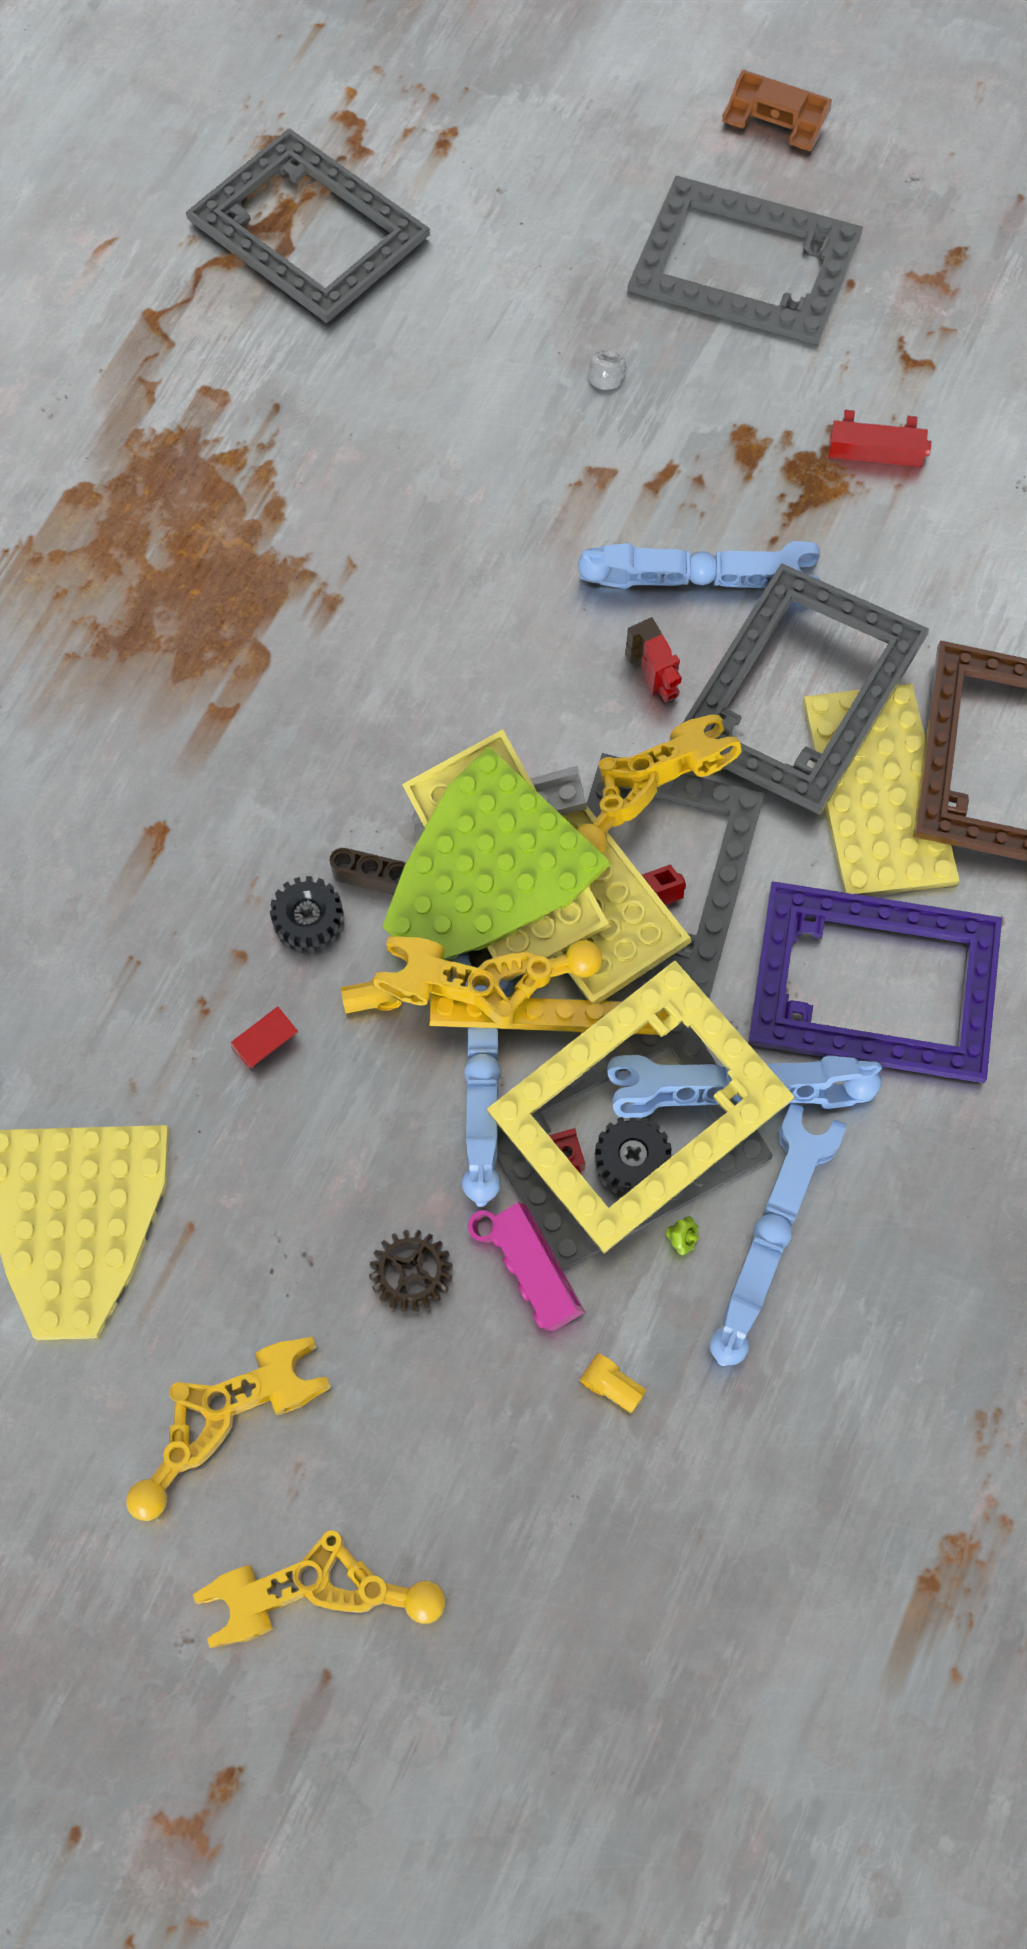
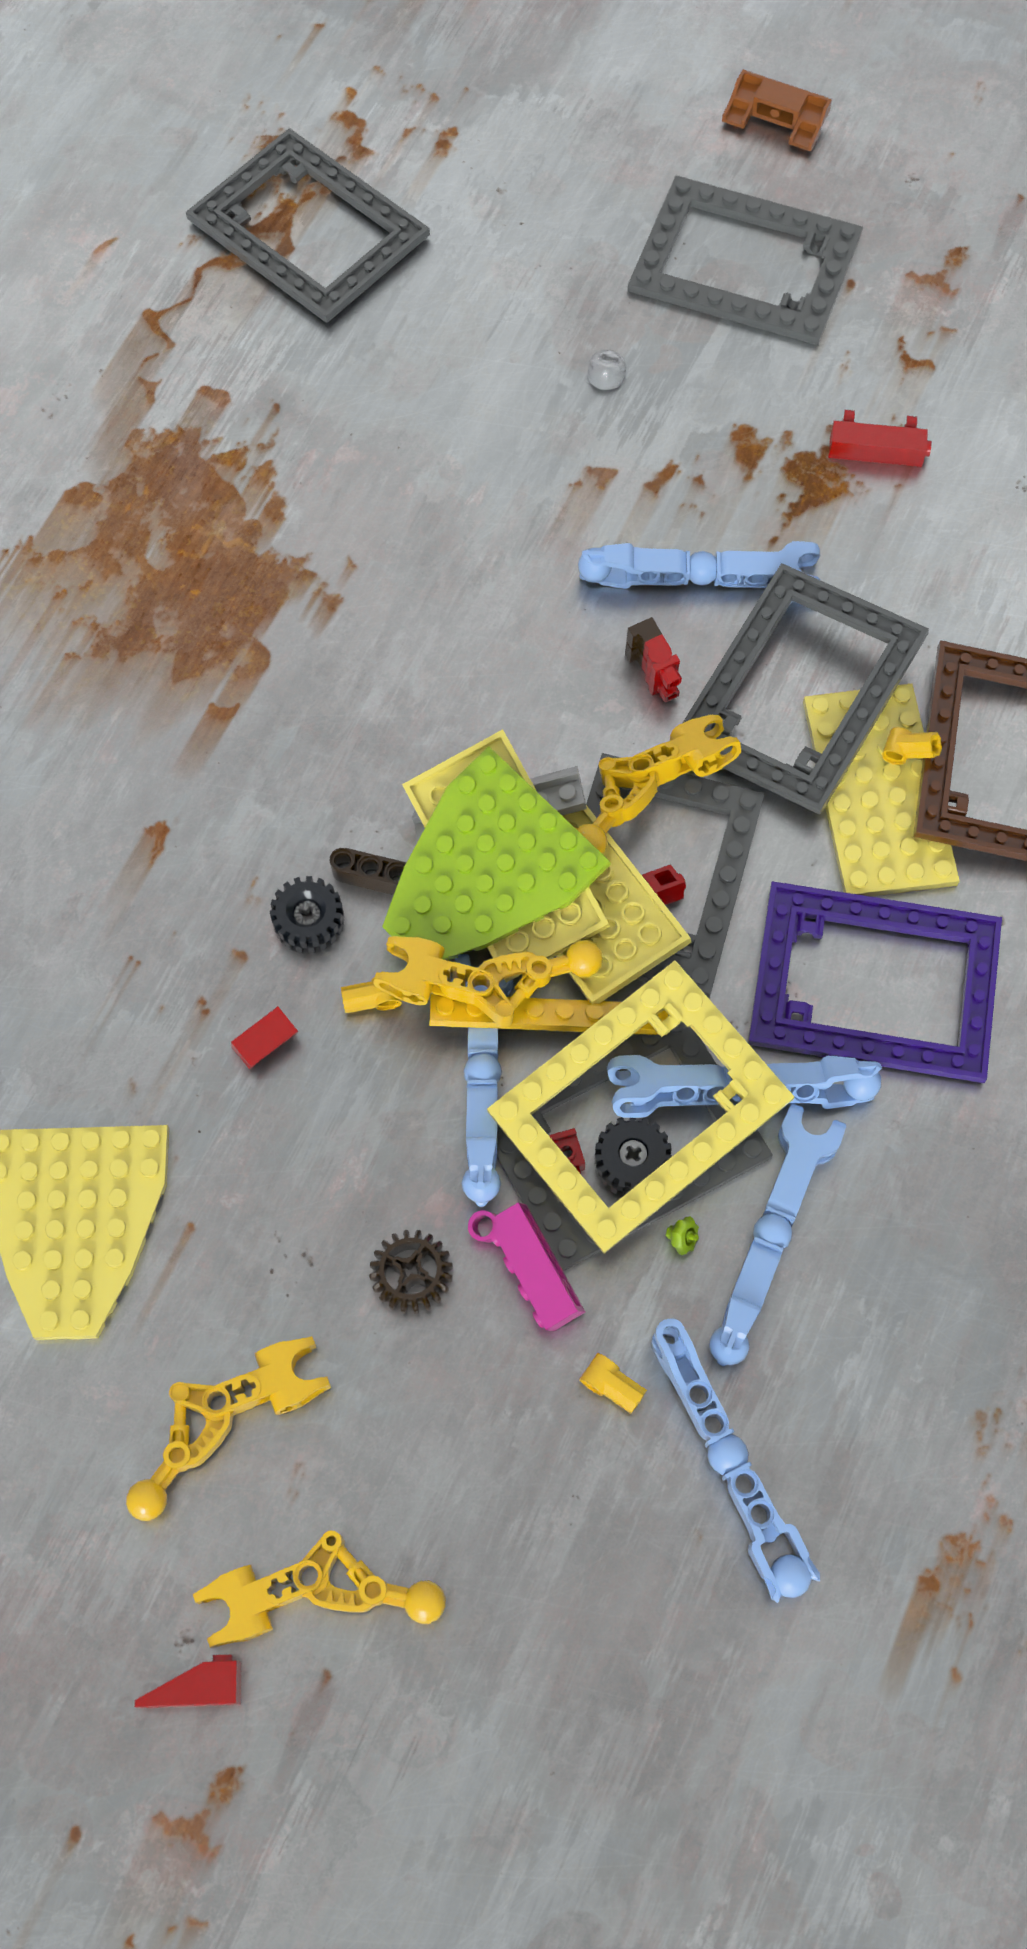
(202, 1685): none -> red slope
(729, 1456): none -> light blue piece
(903, 745): none -> yellow piece

